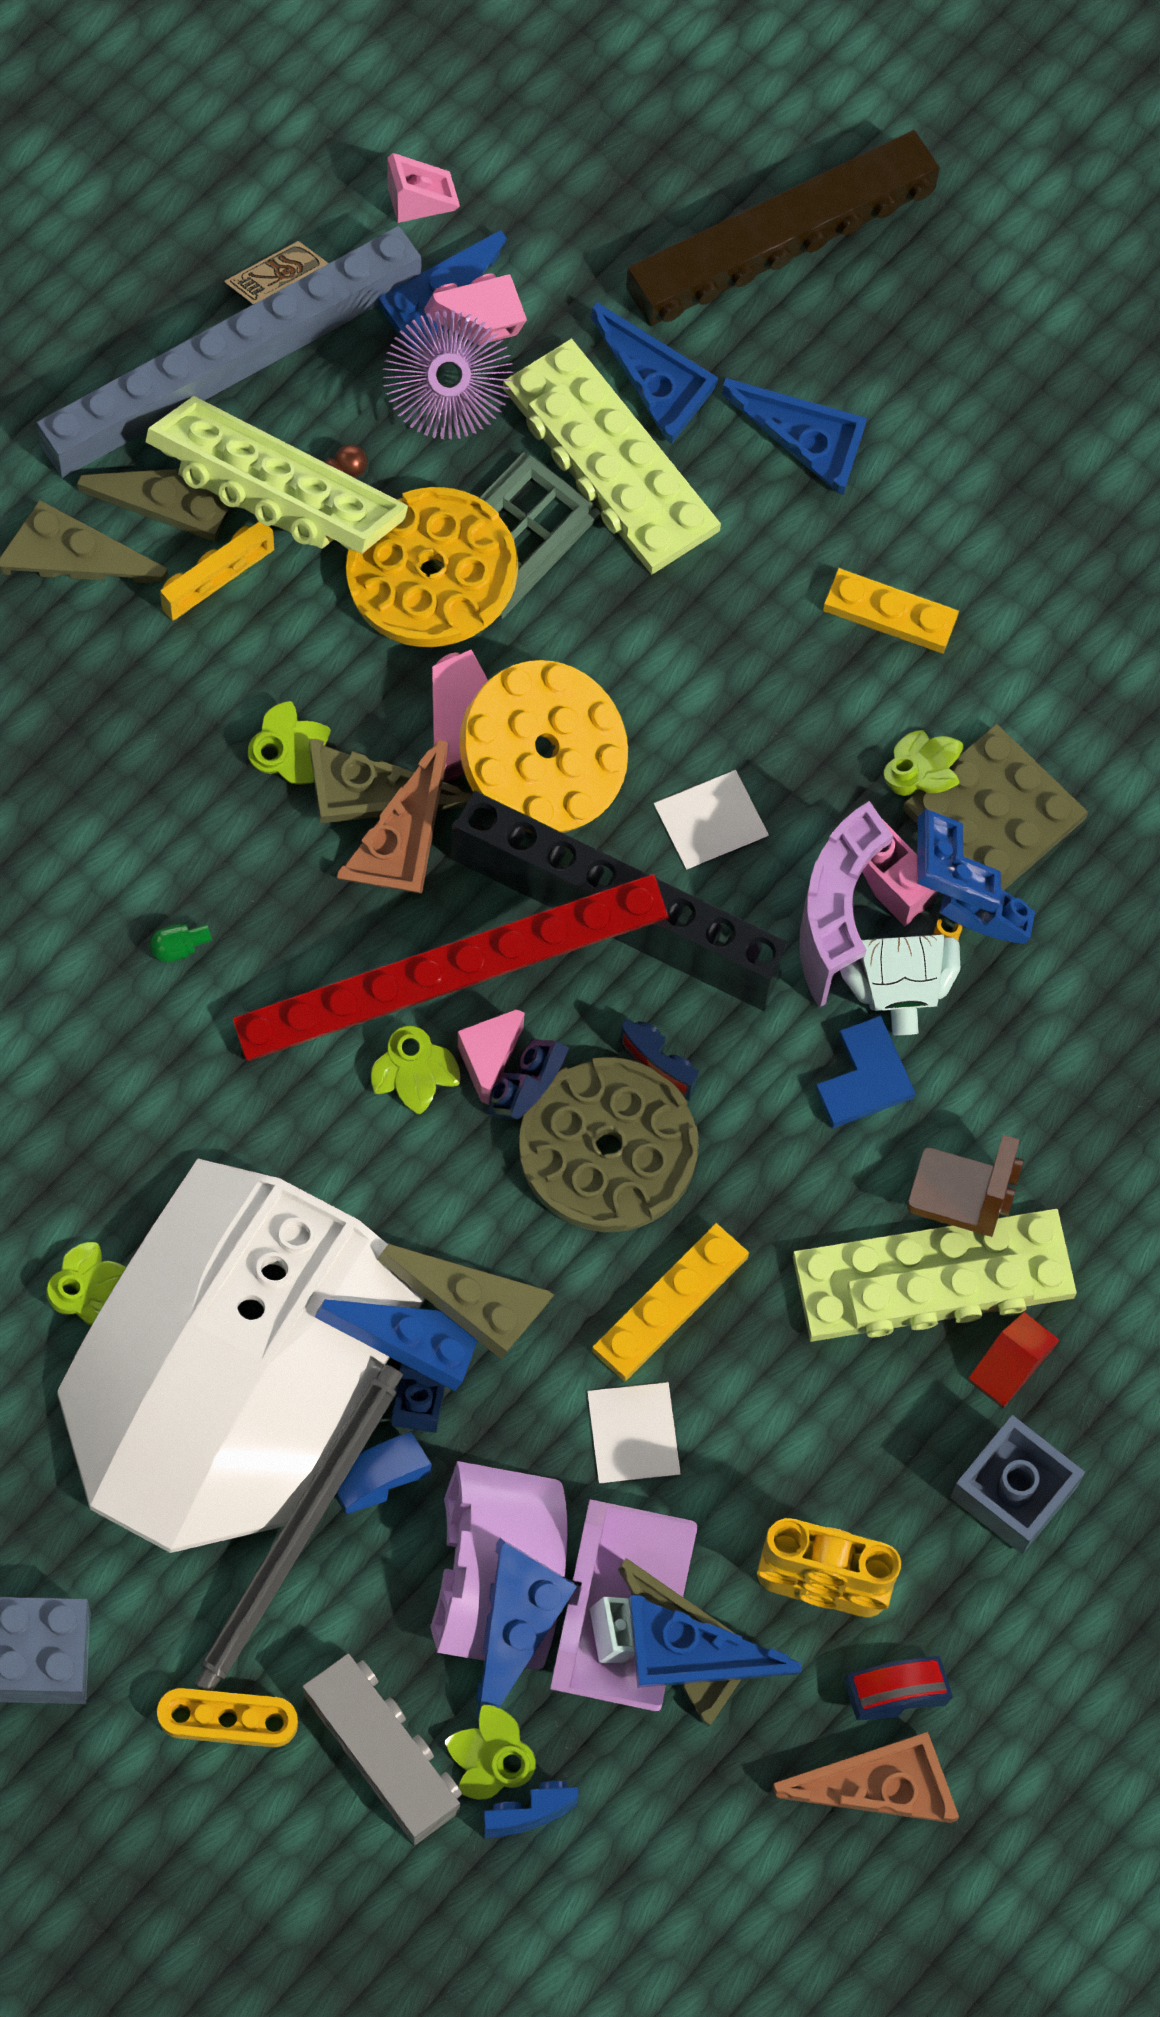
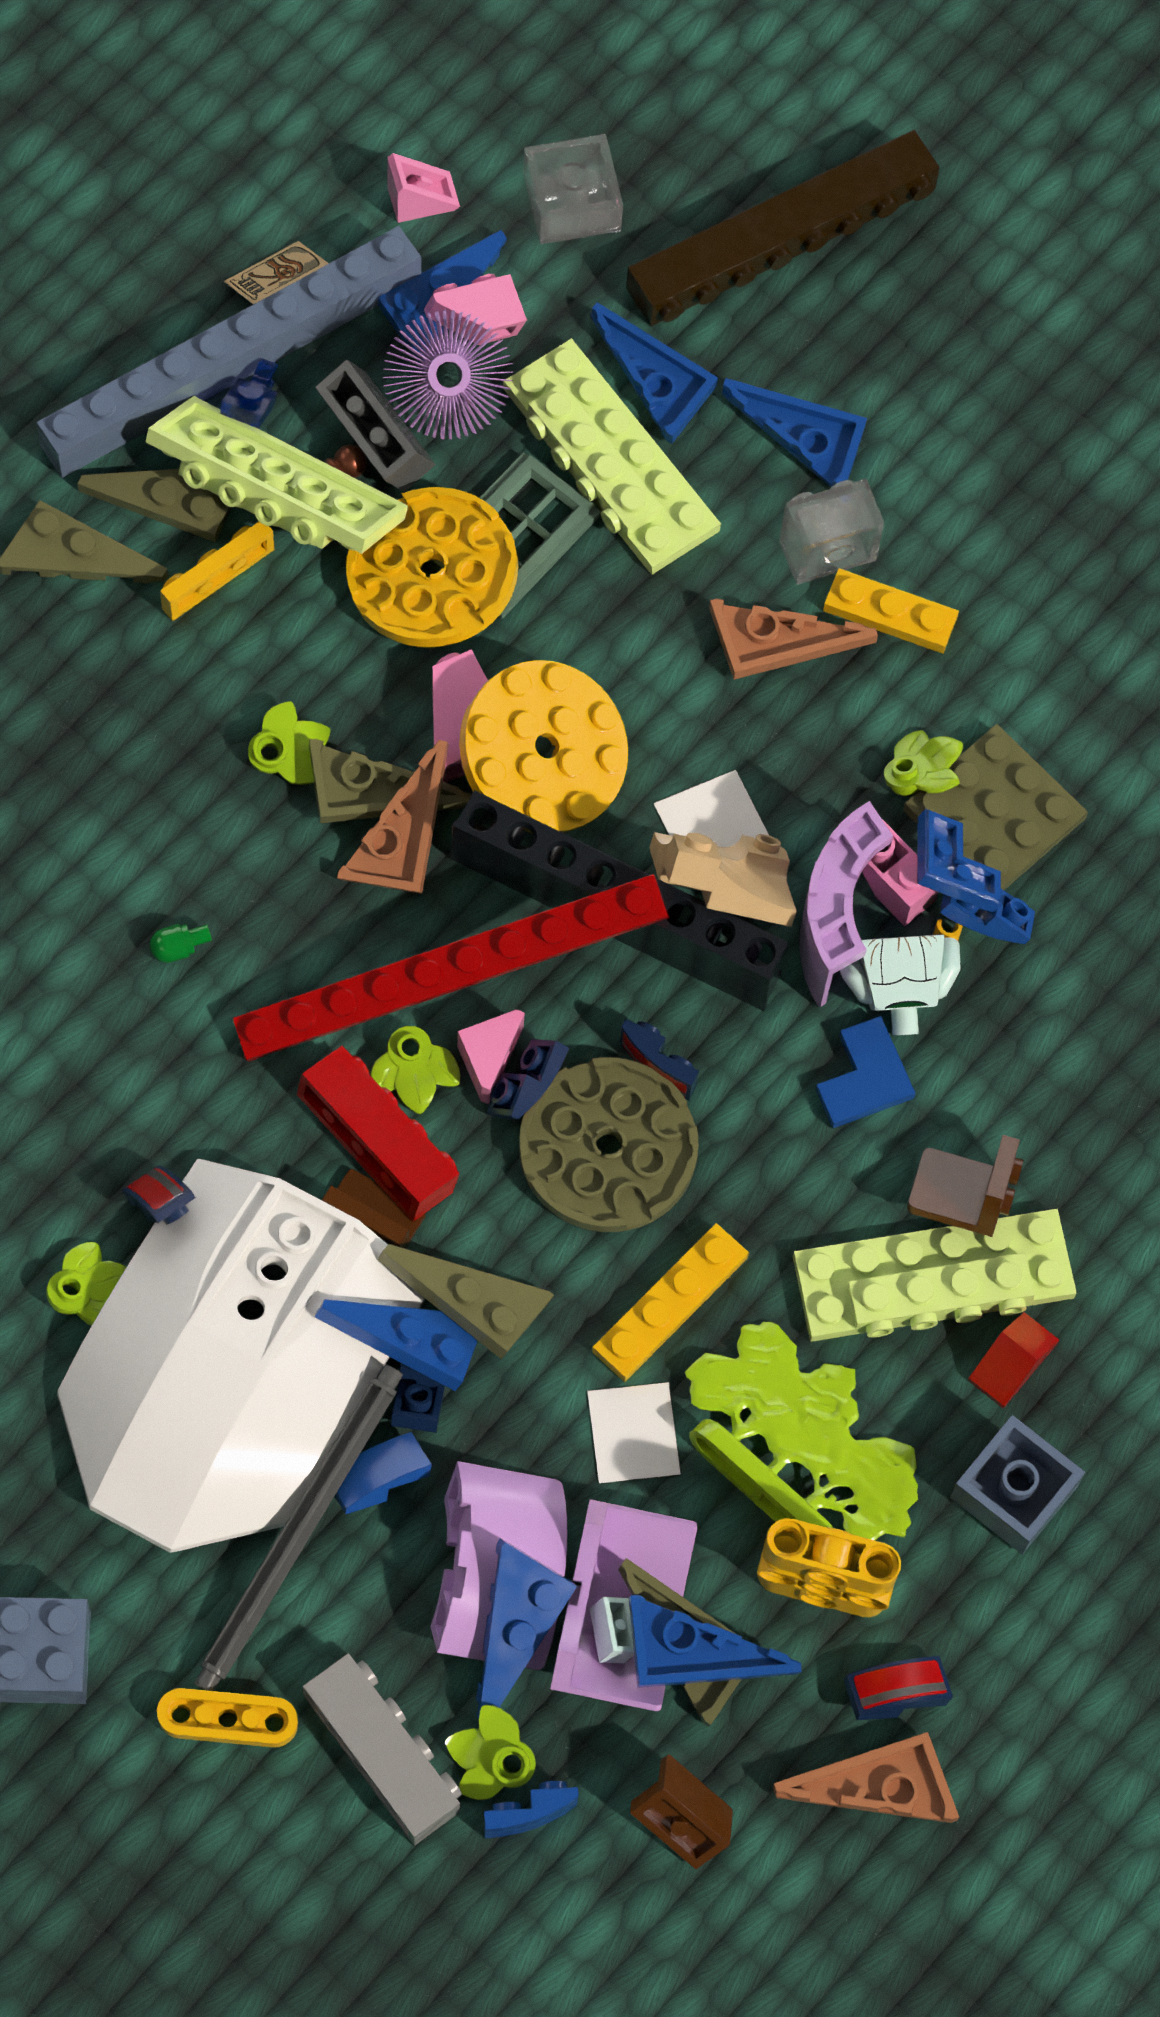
(160, 1195): none -> slope
(254, 399): none -> clear blue plate
(373, 1207): none -> reddish brown panel
(375, 426): none -> dark grey brick
(378, 1133): none -> red brick
(573, 189): none -> clear brick
(684, 1814): none -> reddish brown panel
(734, 879): none -> tan slope
(771, 640): none -> nougat wing
(802, 1422): none -> lime plant
(831, 530): none -> clear brick

